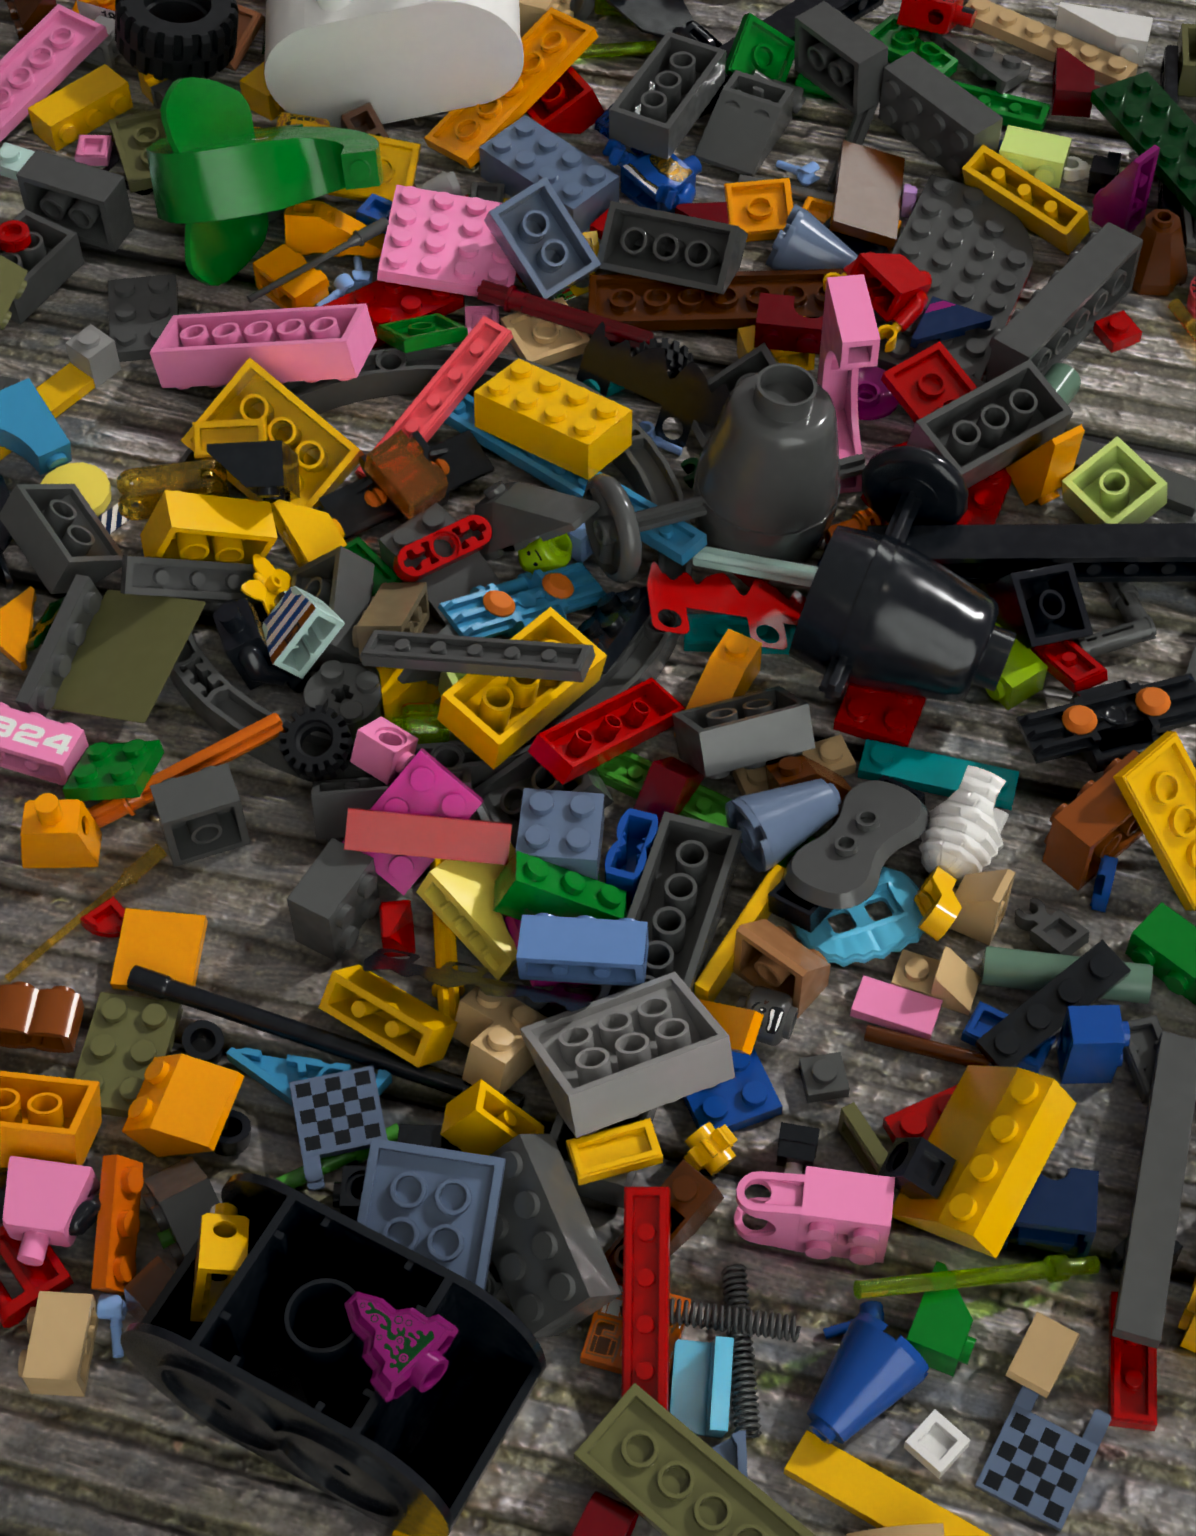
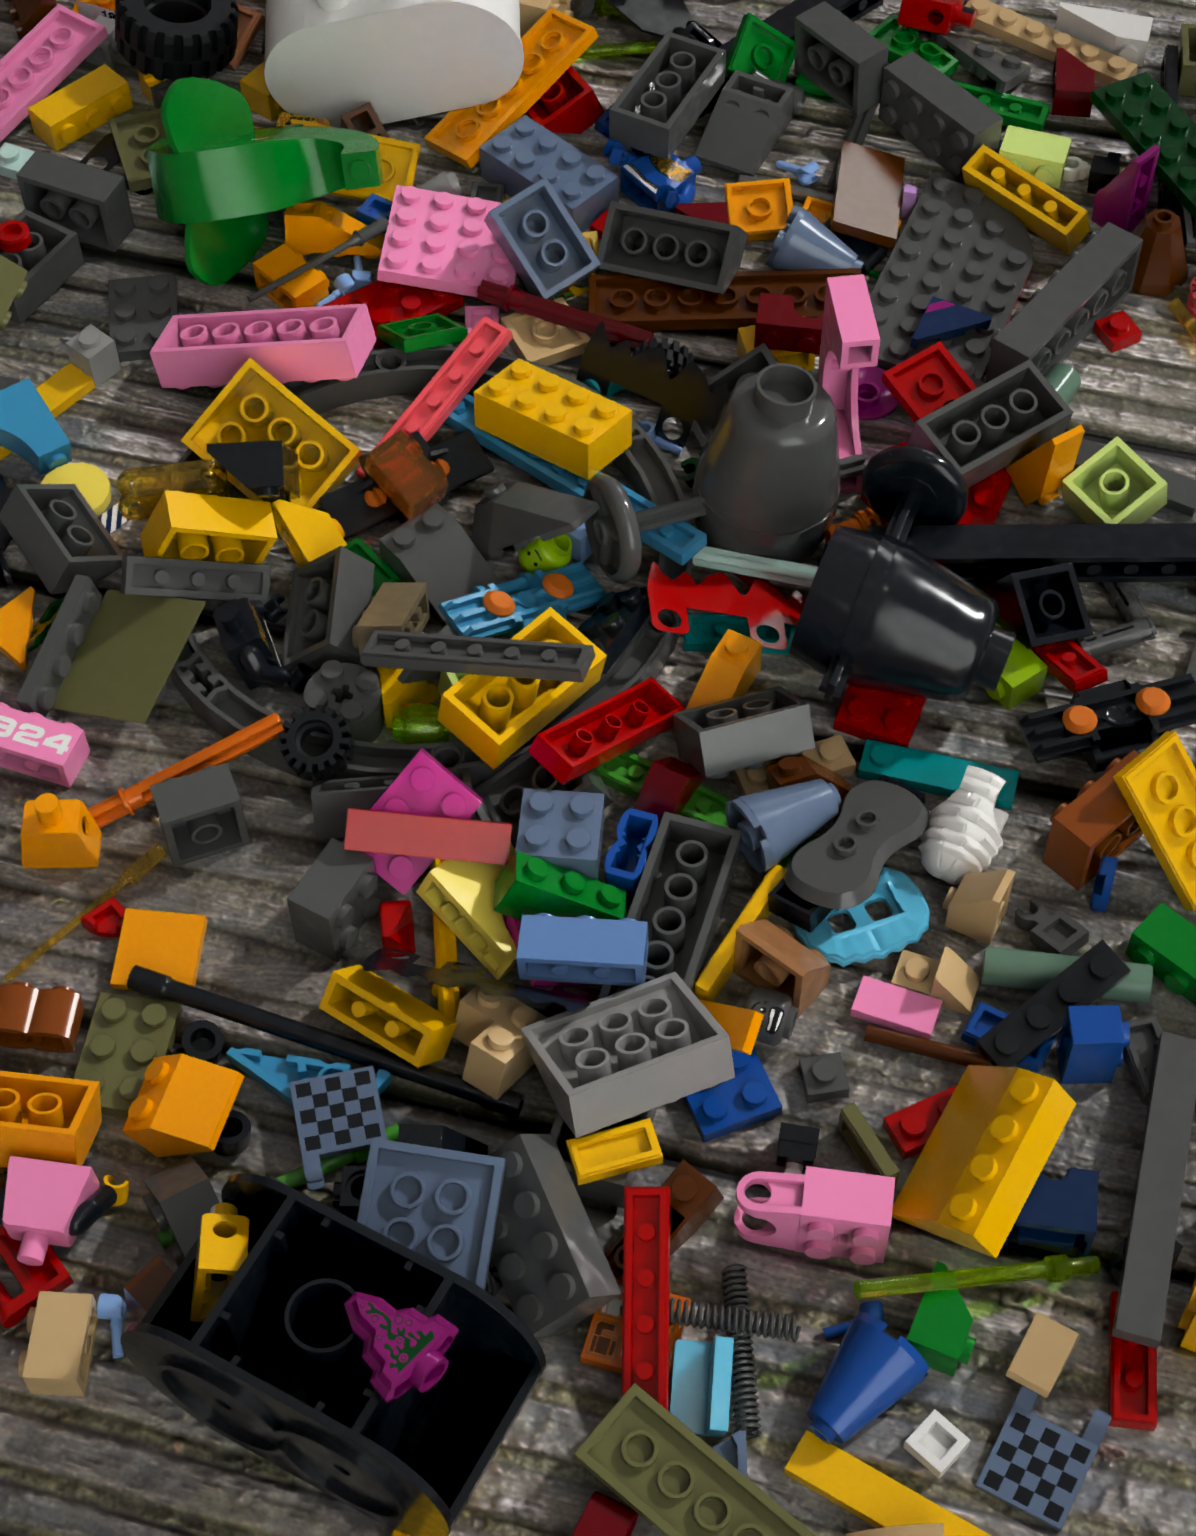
(94, 150): bright pink tile -> none
(114, 770): green plate -> none
(117, 1224): orange plate -> none
(226, 432): yellow tile -> none
(267, 582): yellow piece -> none
(299, 630): torso -> none
(383, 749): bright pink brick -> none
(436, 562): red beam -> none
(485, 1120): yellow brick -> none
(710, 1148): yellow gear -> none
(895, 290): red torso -> none
(917, 1167): black brick -> none
(937, 903): yellow piece -> none

